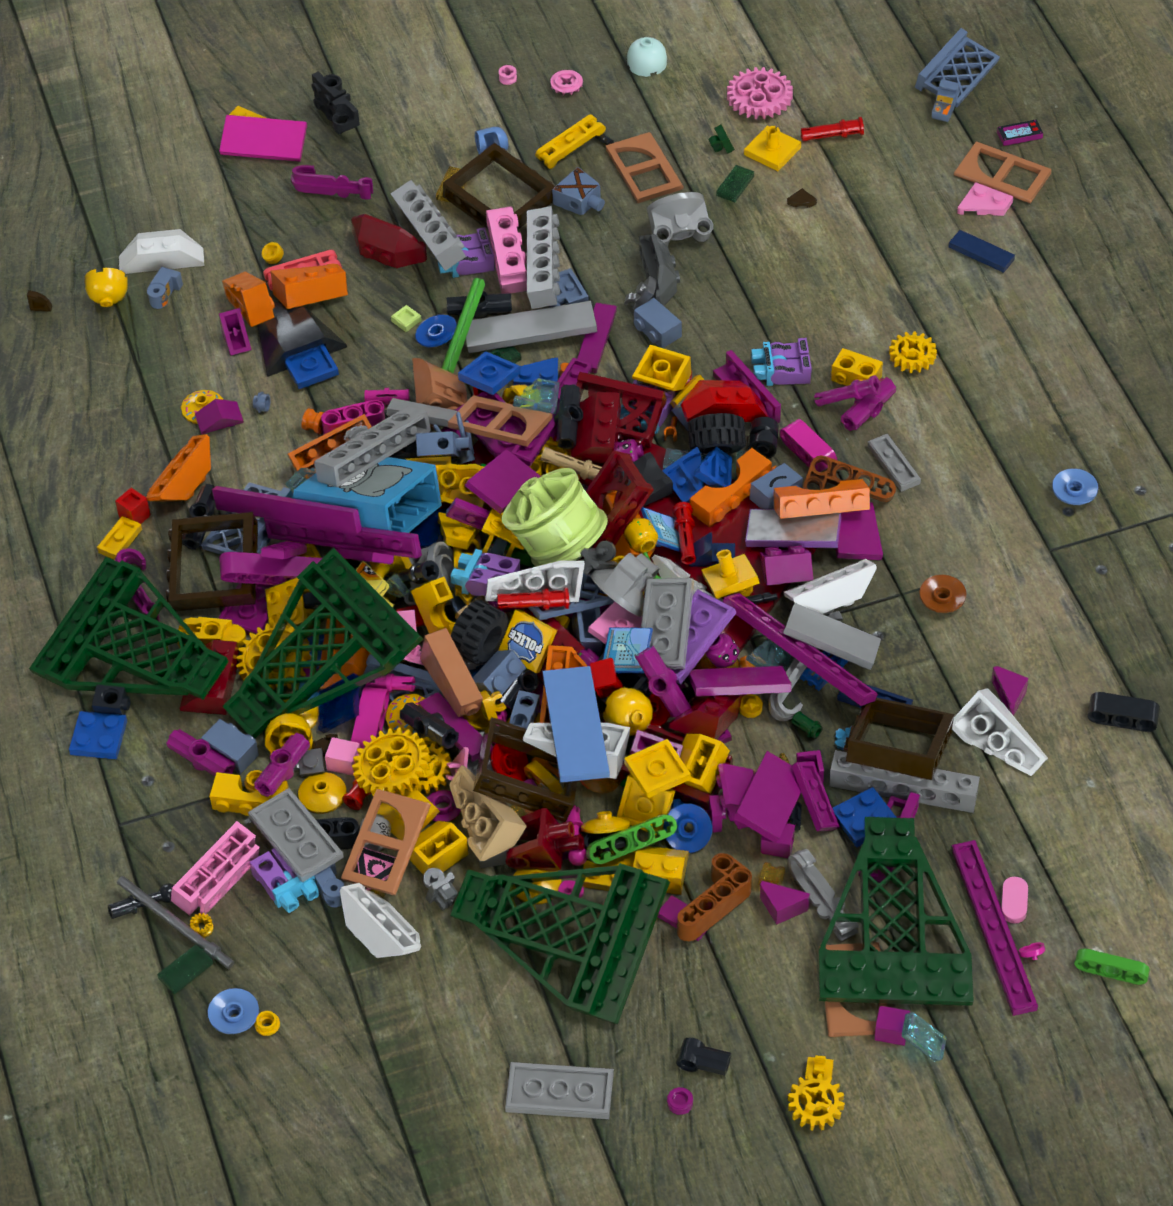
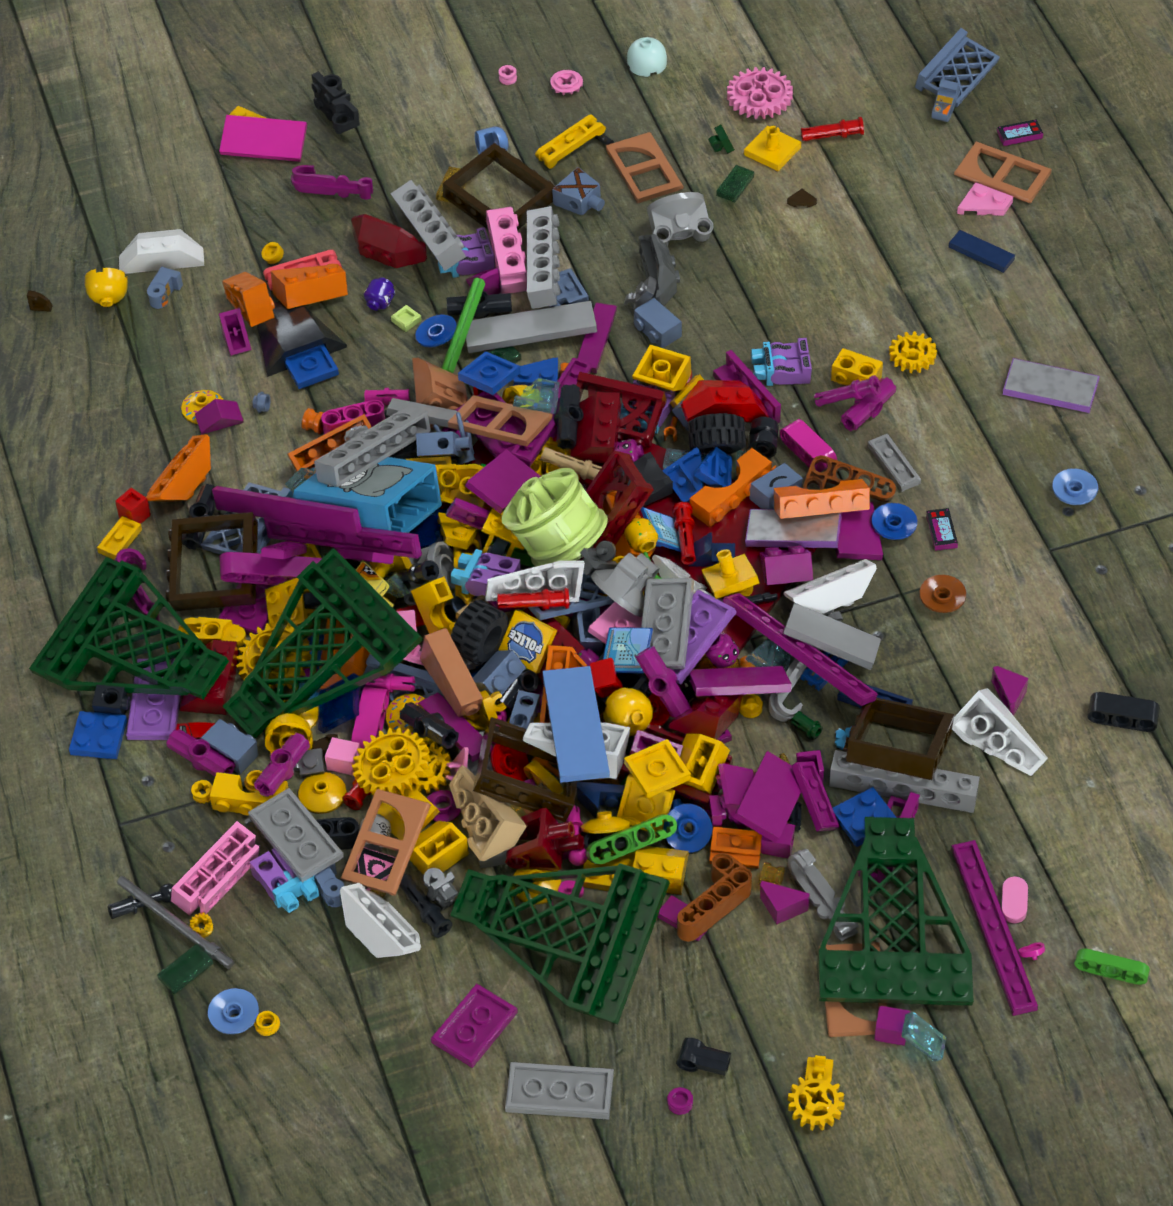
(152, 714): none -> medium lavender tile
(195, 729): none -> red sticker
(197, 796): none -> yellow bush
(379, 293): none -> dark purple head
(429, 912): none -> black pin
(474, 1025): none -> magenta tile
(491, 278): none -> magenta slope
(597, 794): none -> dark blue slope
(739, 843): none -> orange plate
(894, 521): none -> blue dish
(941, 529): none -> tile
(1051, 385): none -> flat silver tile

